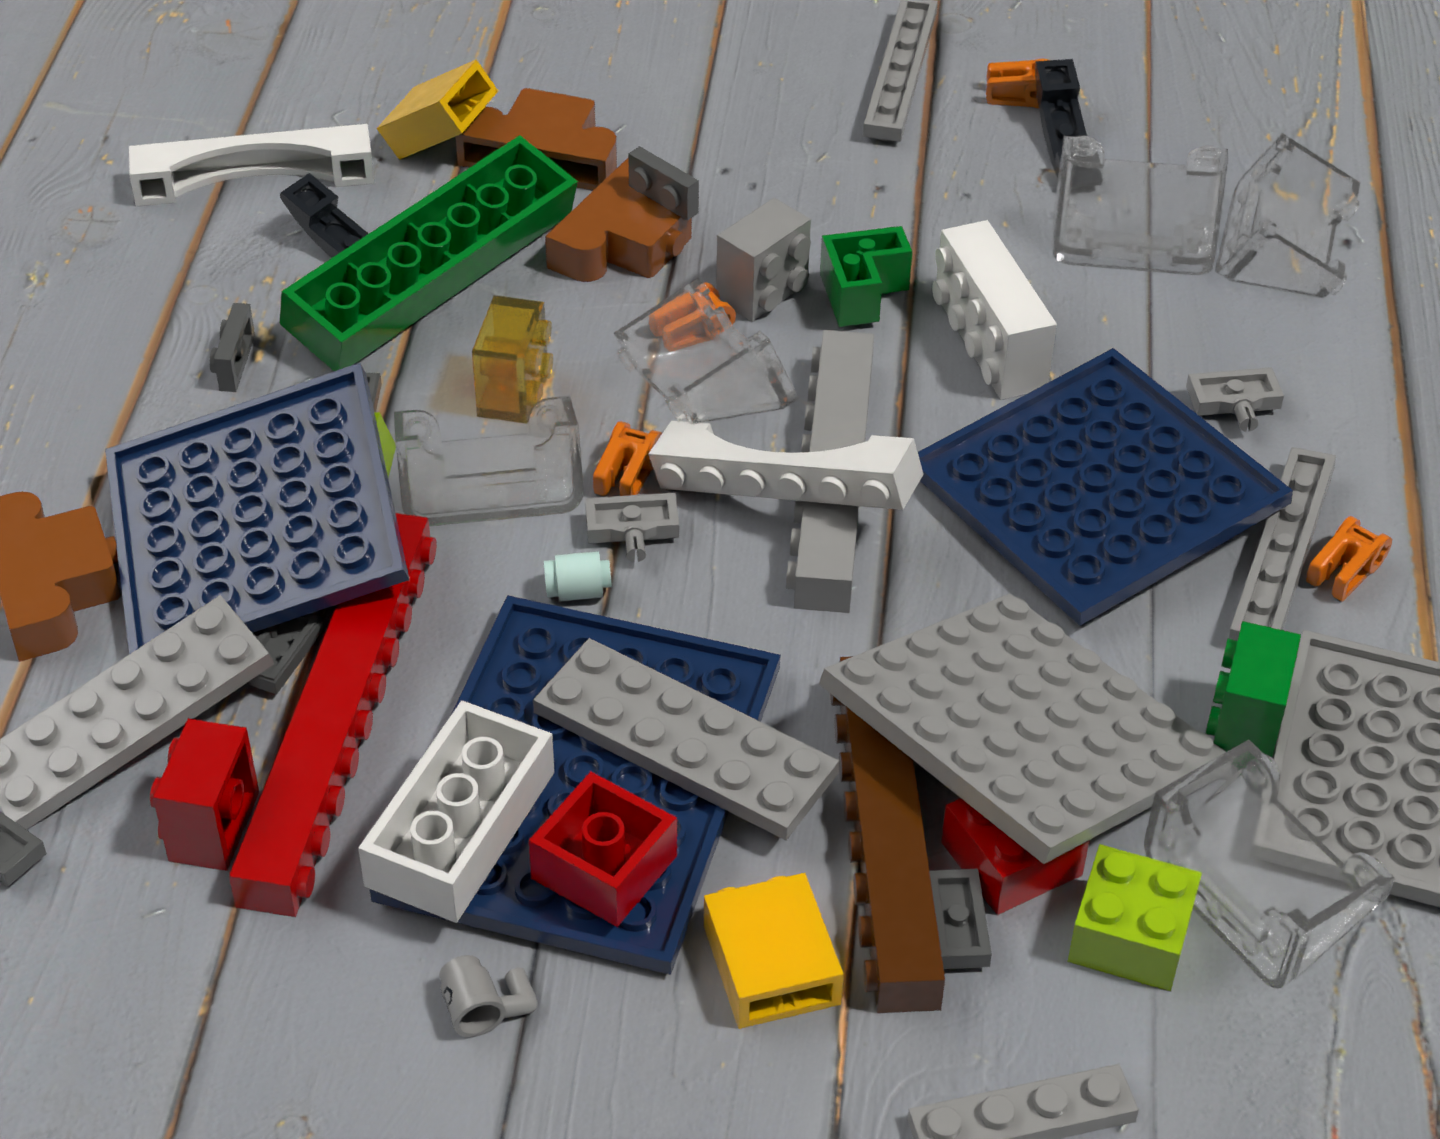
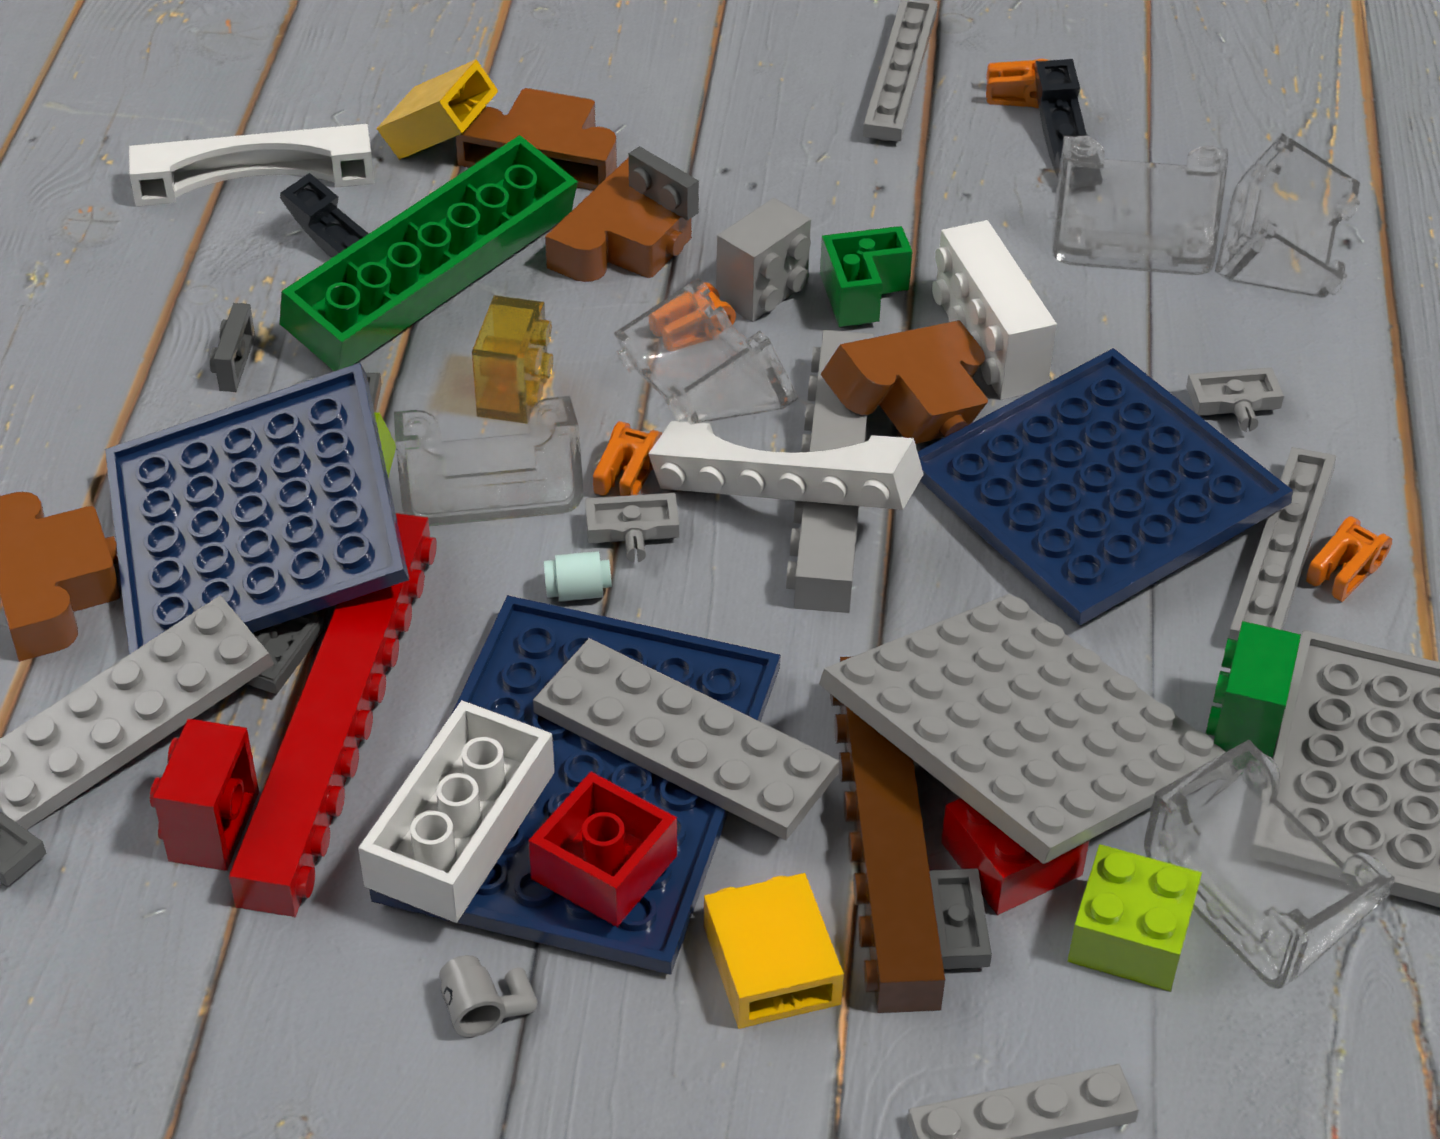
(914, 376): none -> dark orange brick

